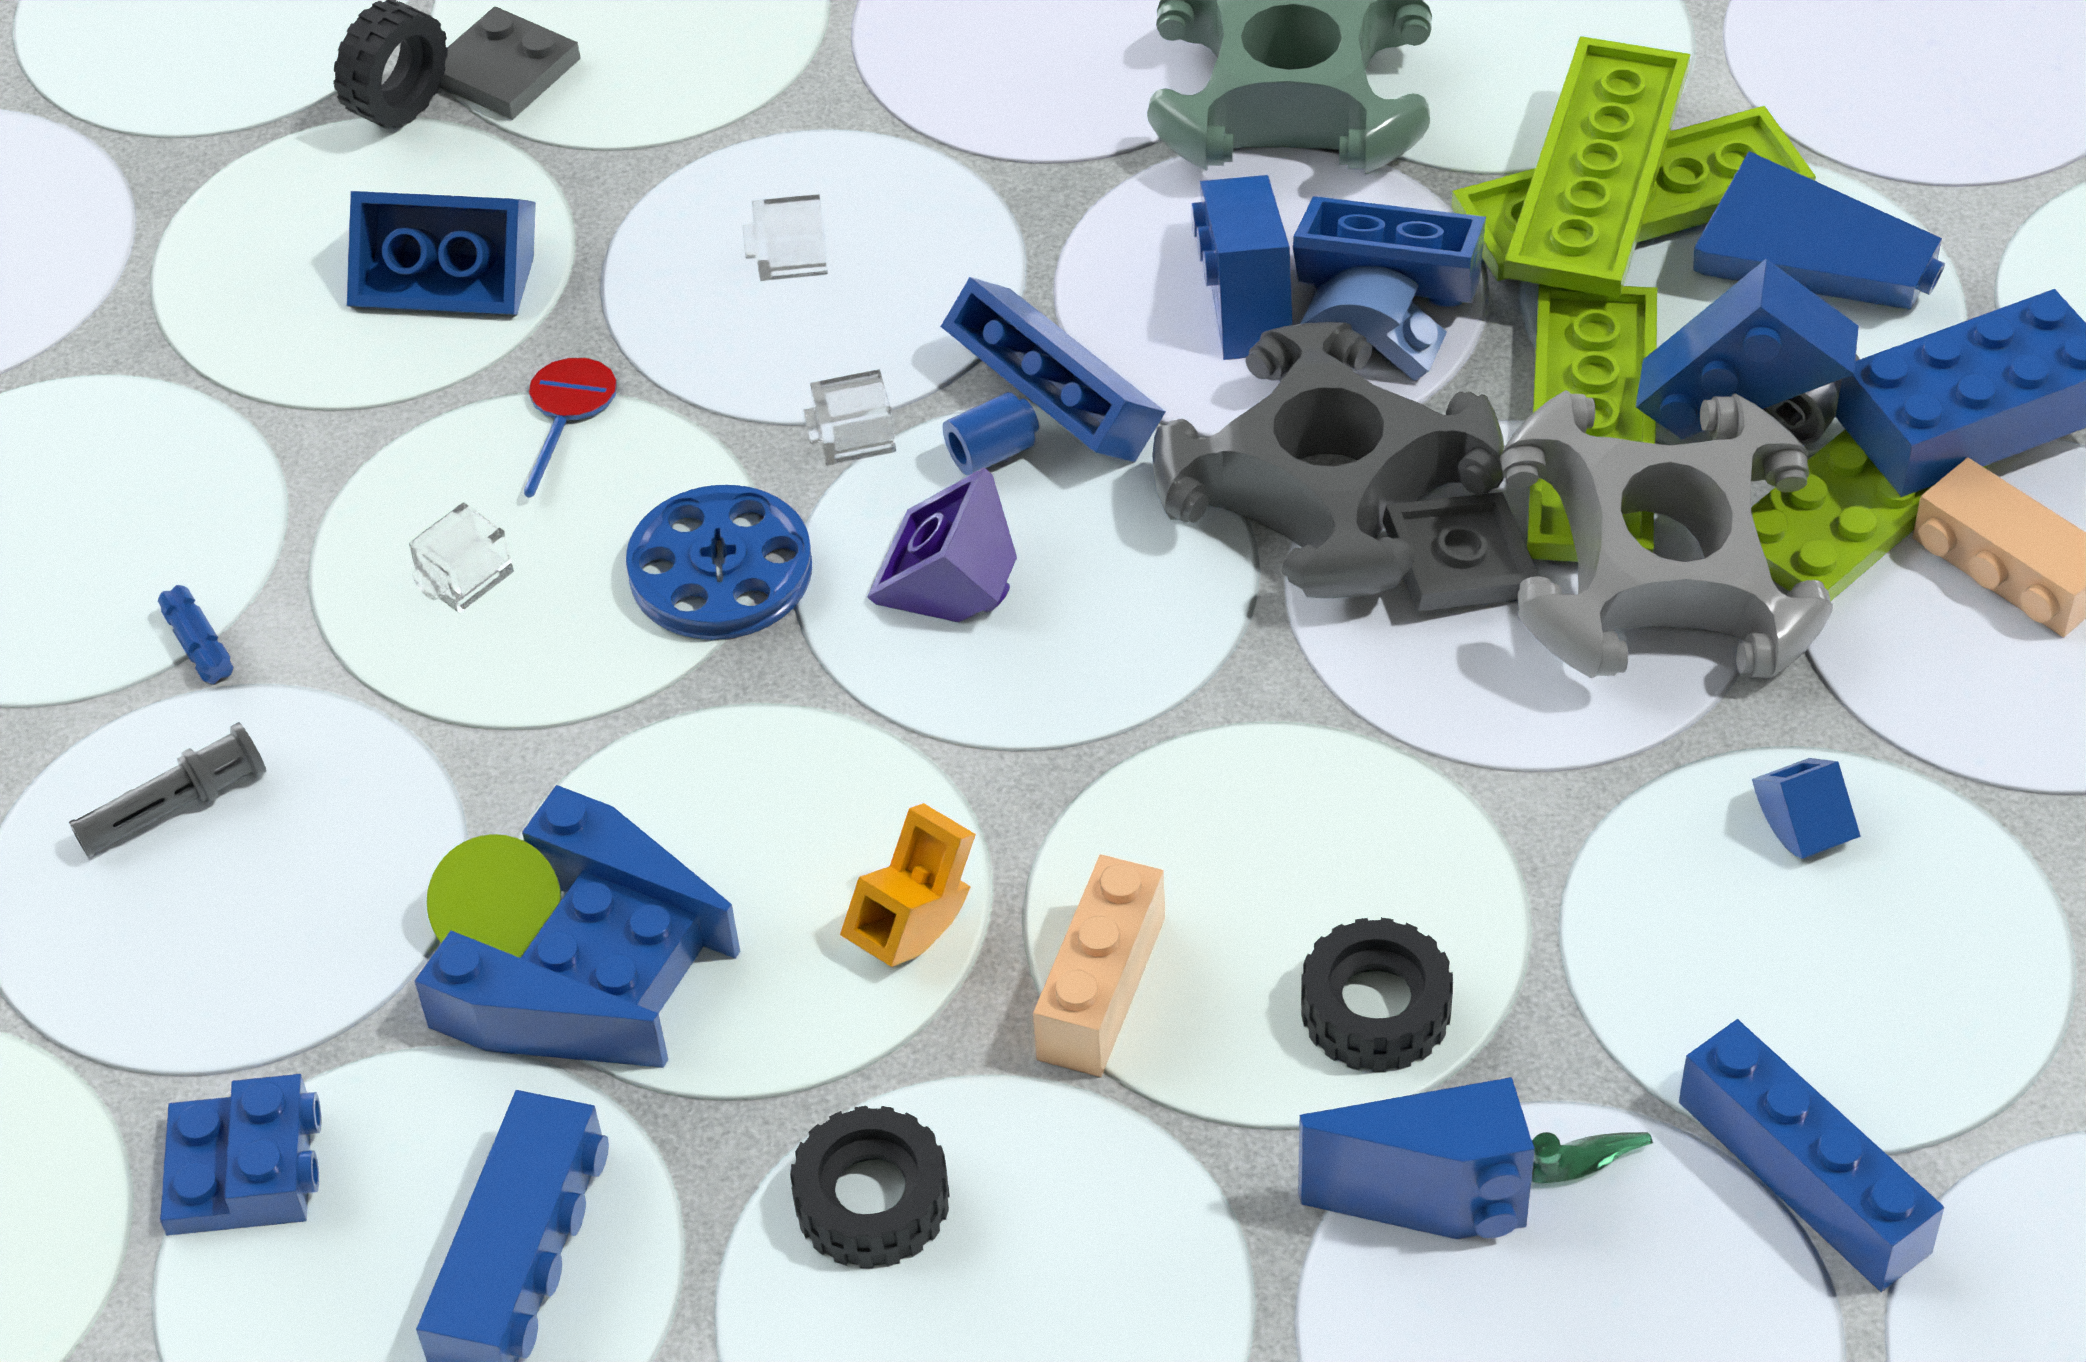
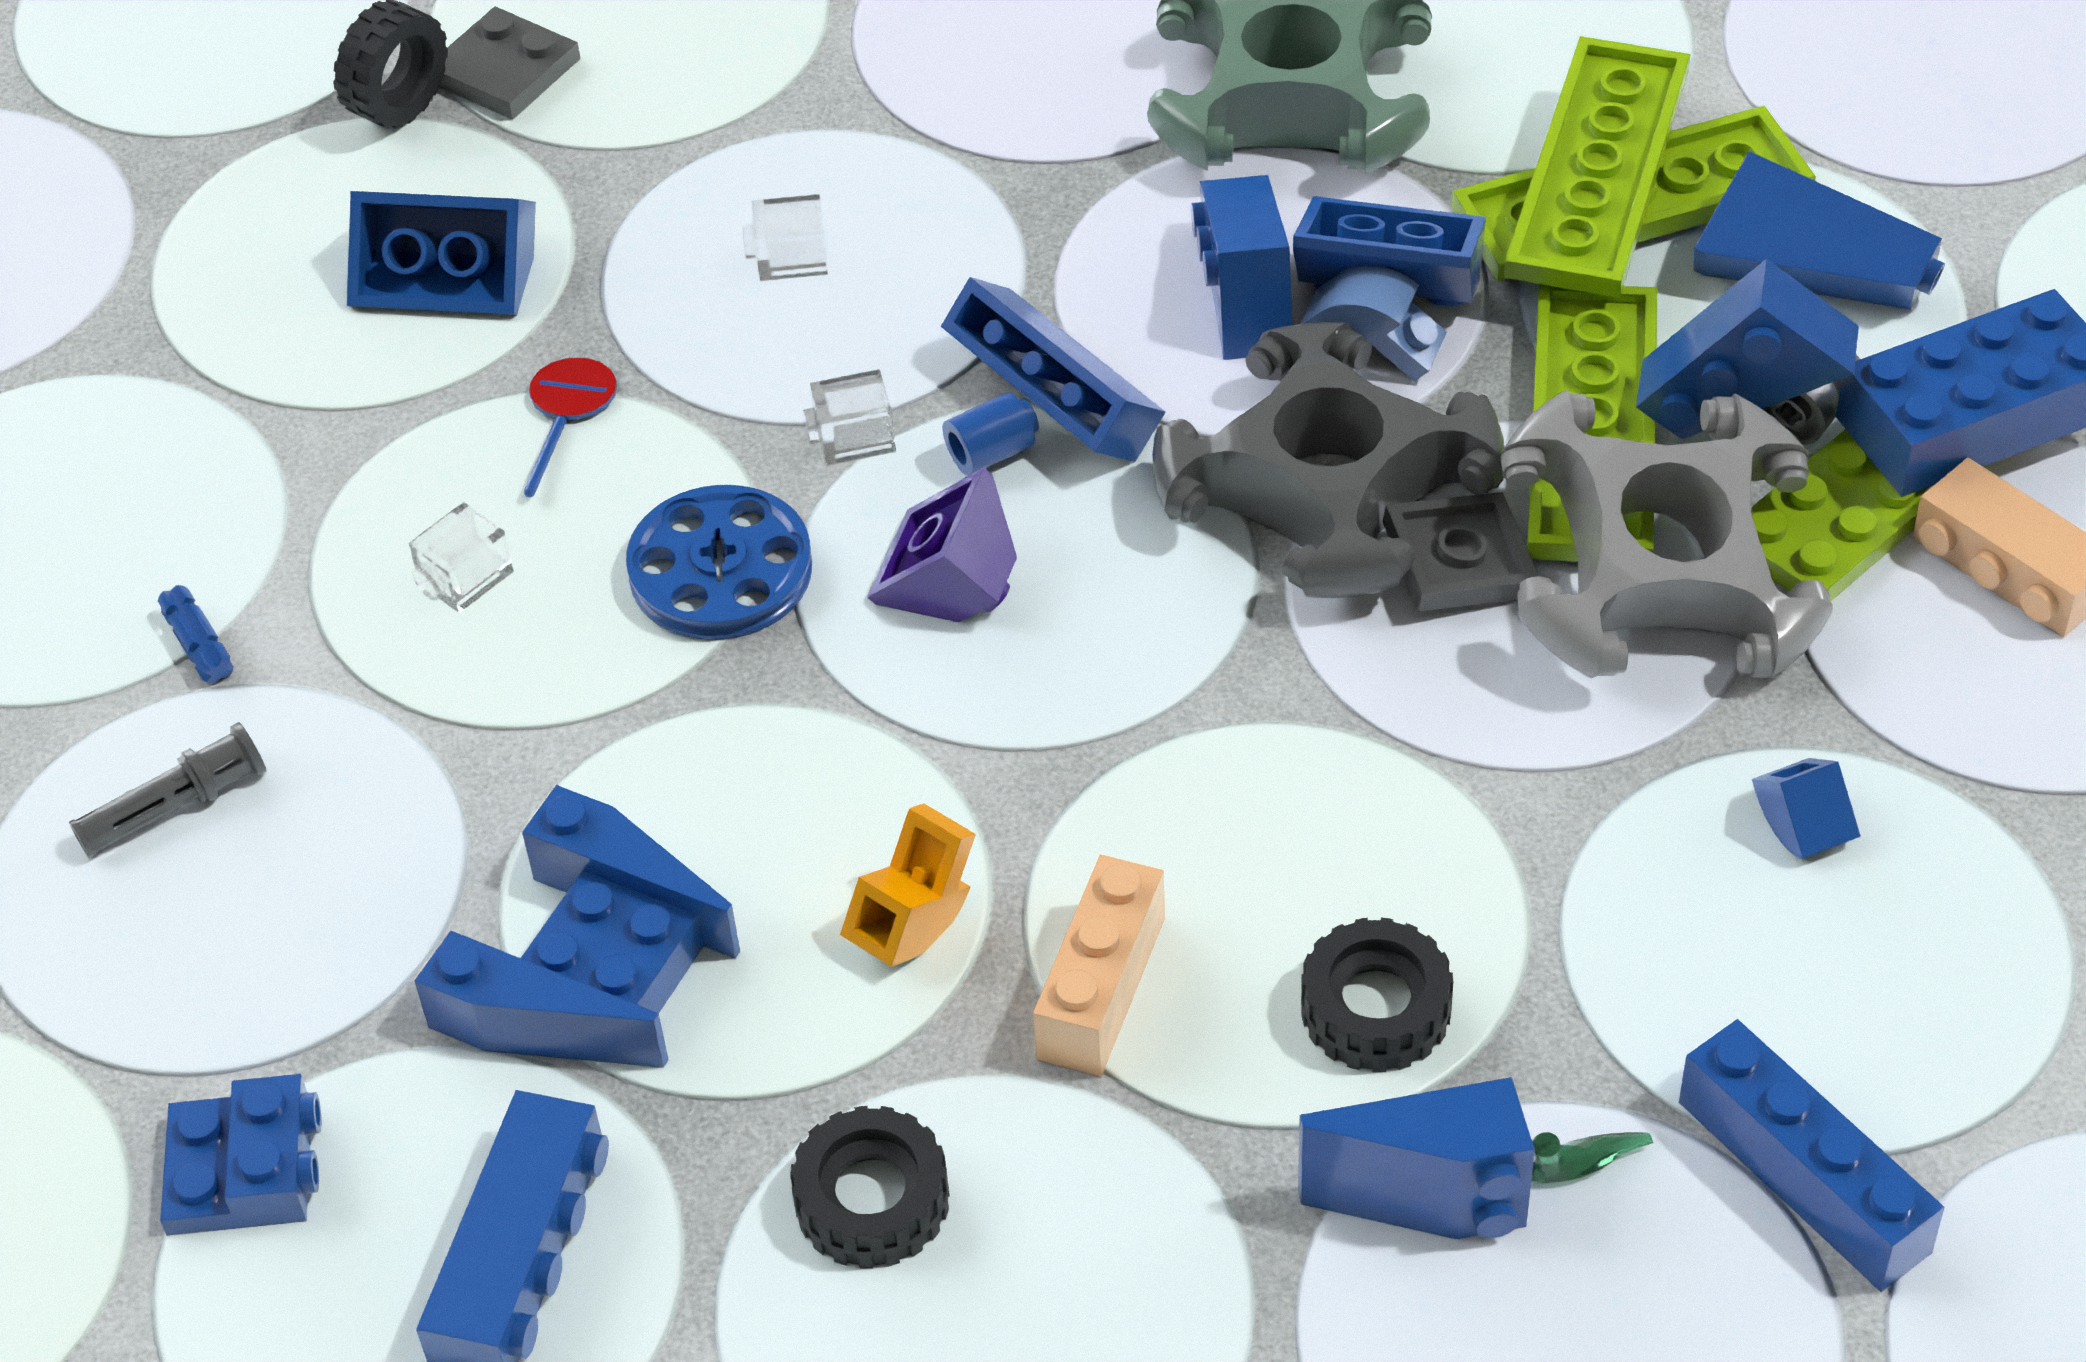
(493, 892): lime piece -> none

